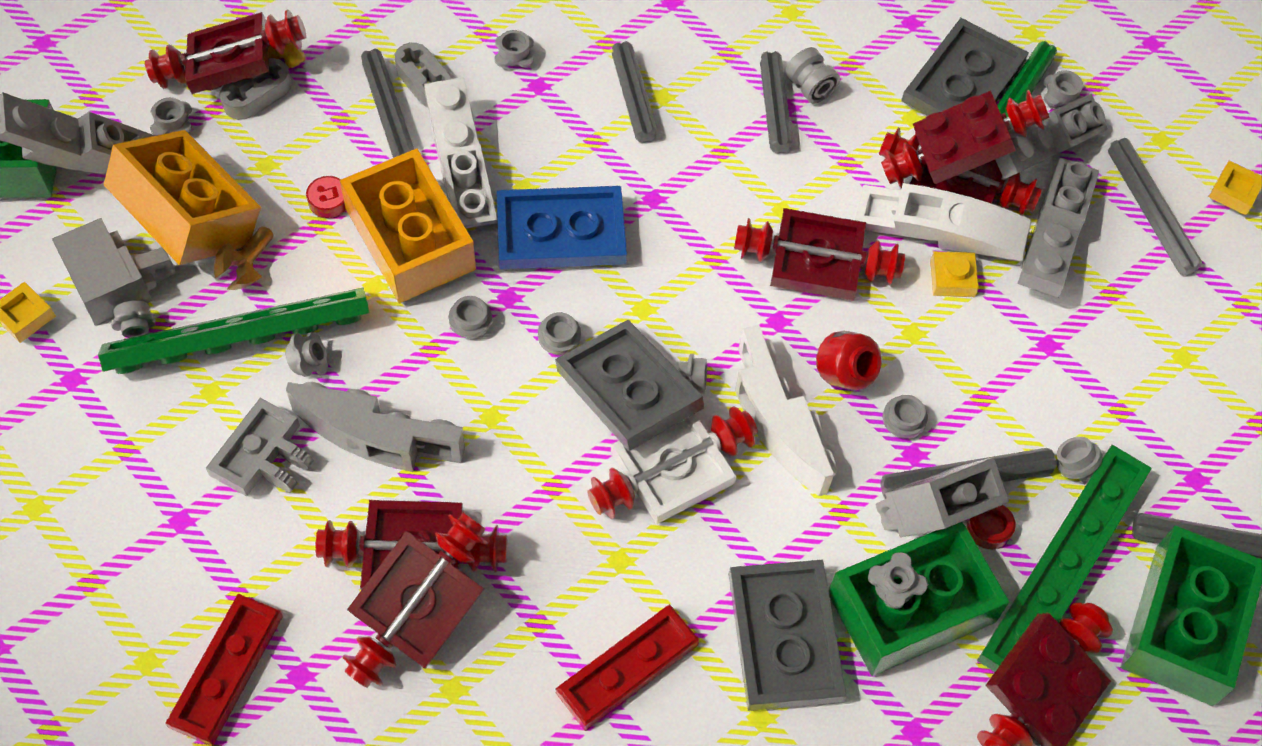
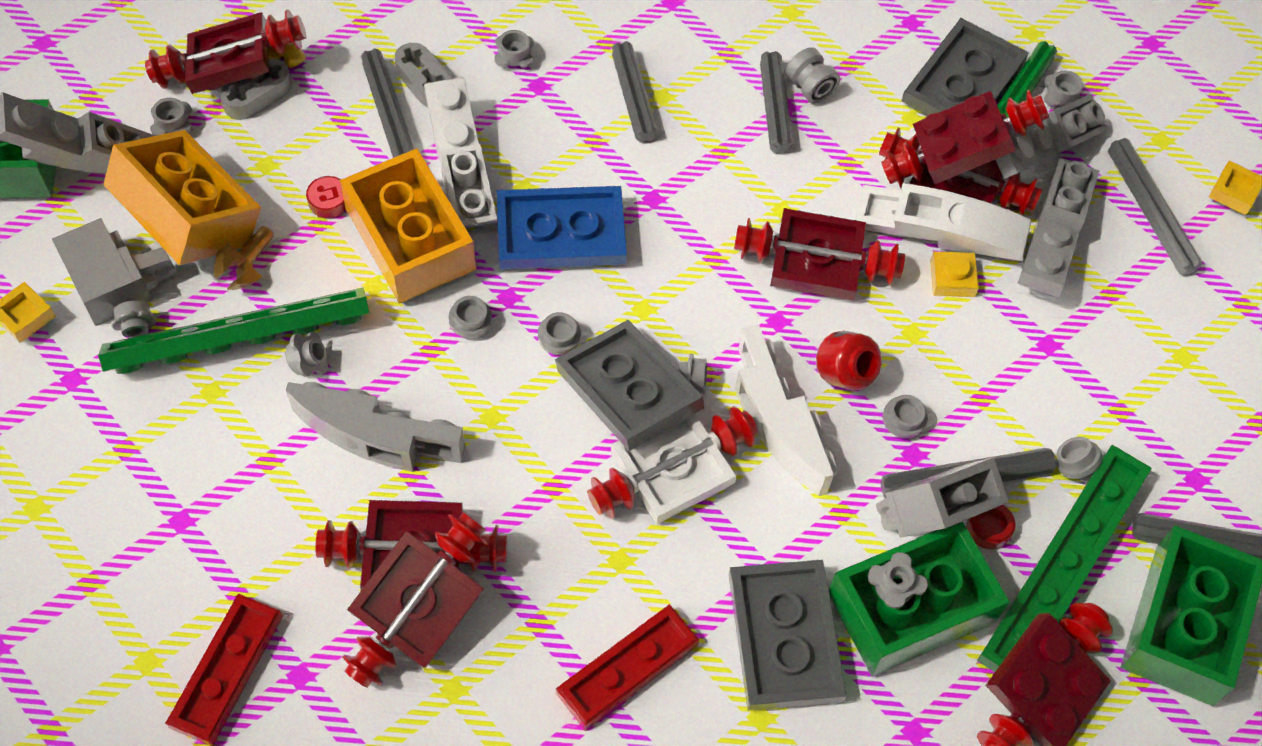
(254, 447): light grey hinge -> none

